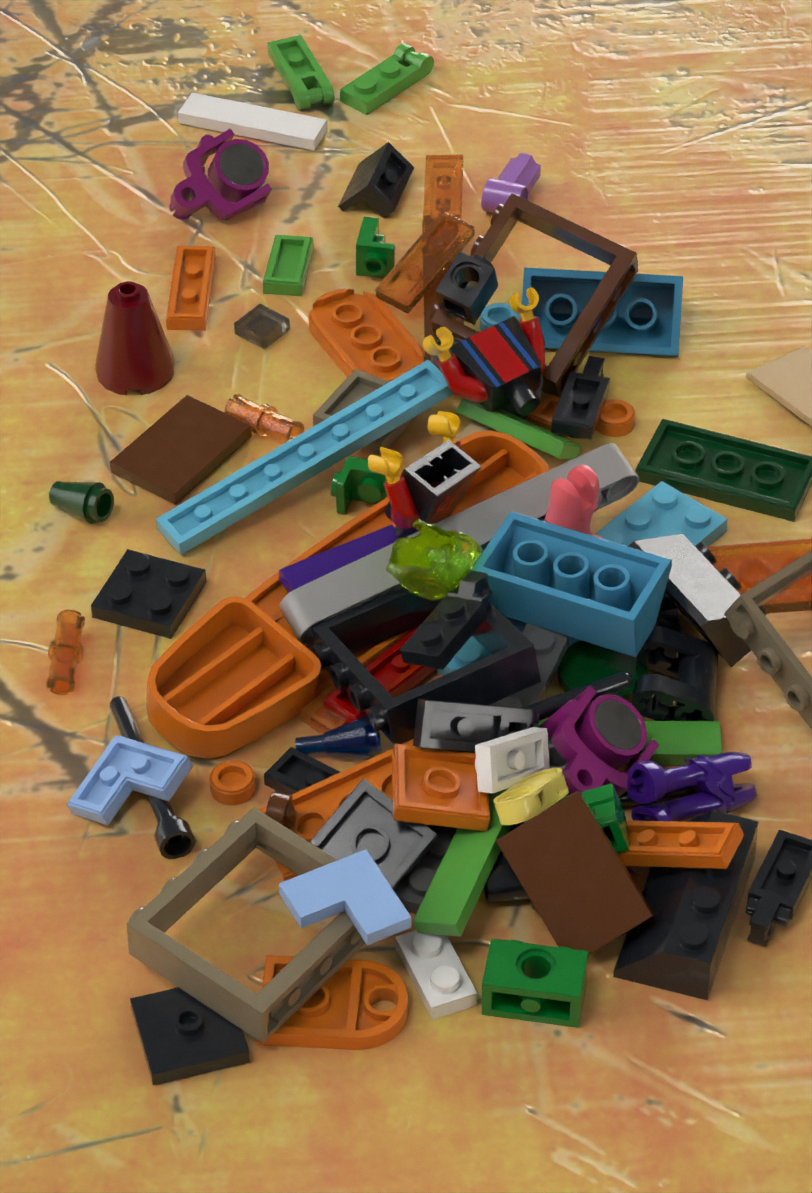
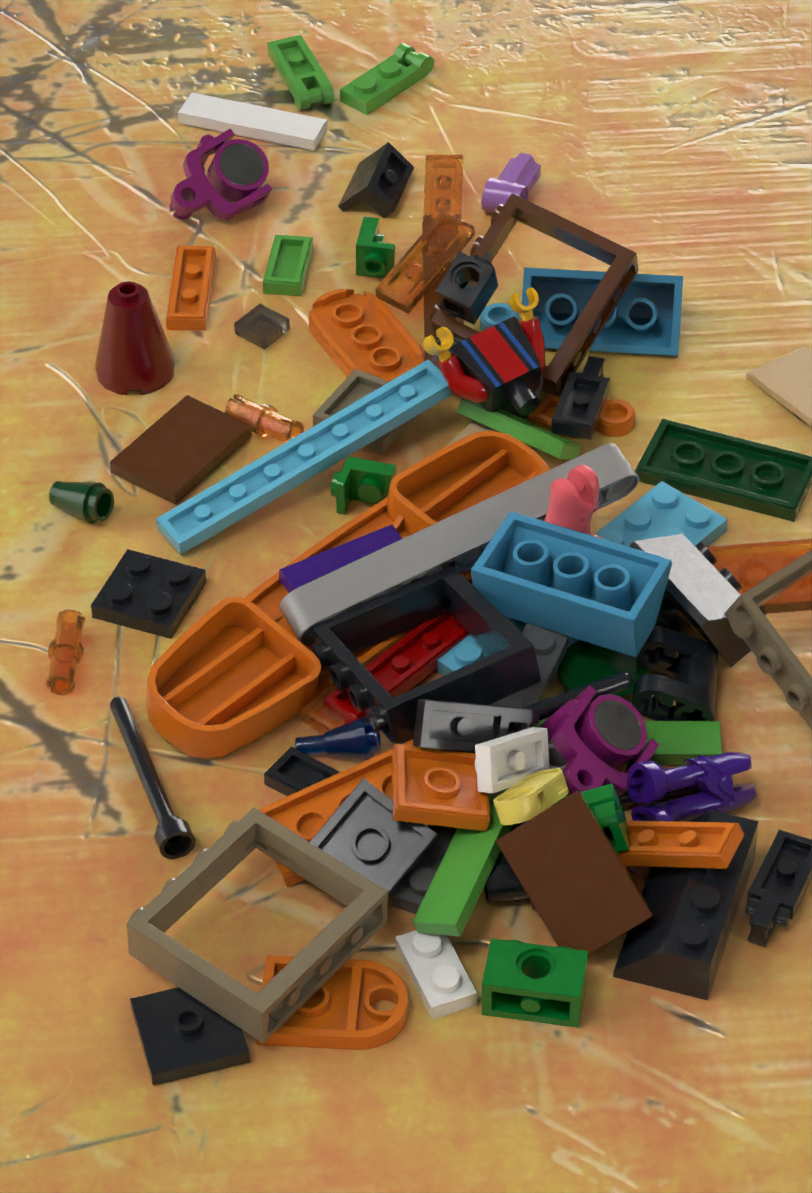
(124, 768): light blue tile -> none
(232, 782): orange tile -> none
(281, 809): reddish brown tile -> none
(348, 886): light blue tile -> none
(431, 484): torso -> none
(432, 560): clear neon green hair -> none
(449, 624): black hinge -> none

